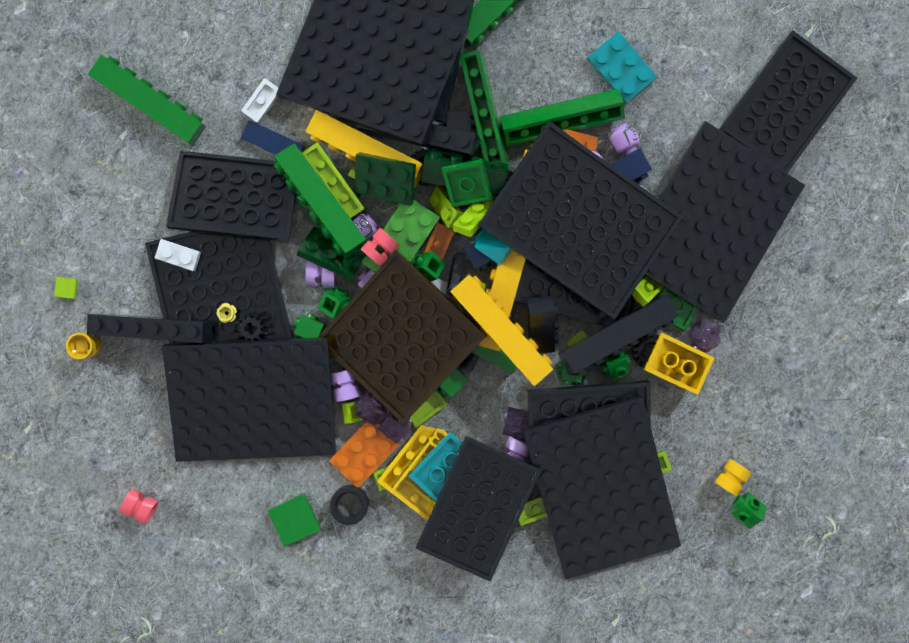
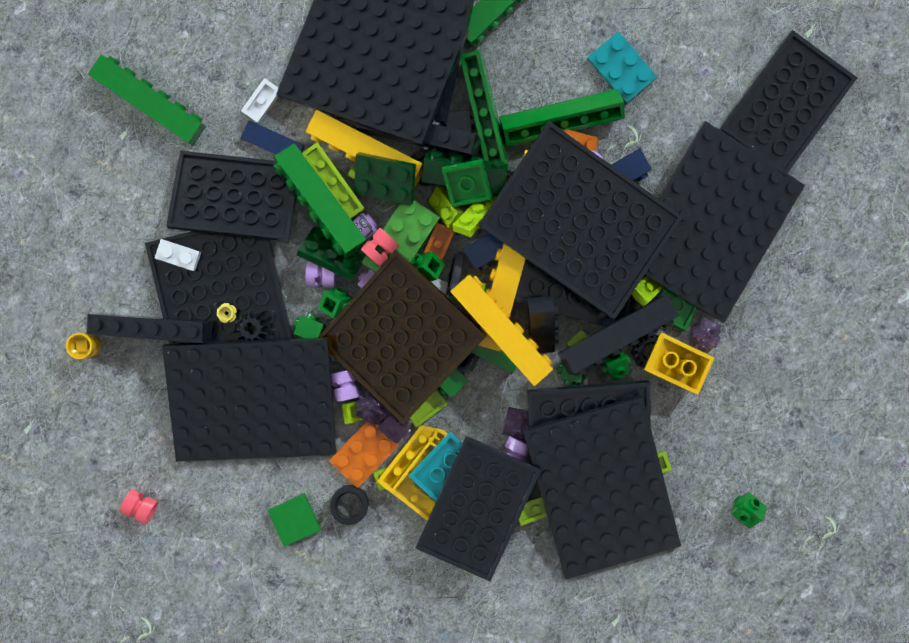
(66, 287): lime tile -> none
(492, 247): teal slope -> none
(625, 139): lavender head -> none
(733, 477): yellow wheel -> none

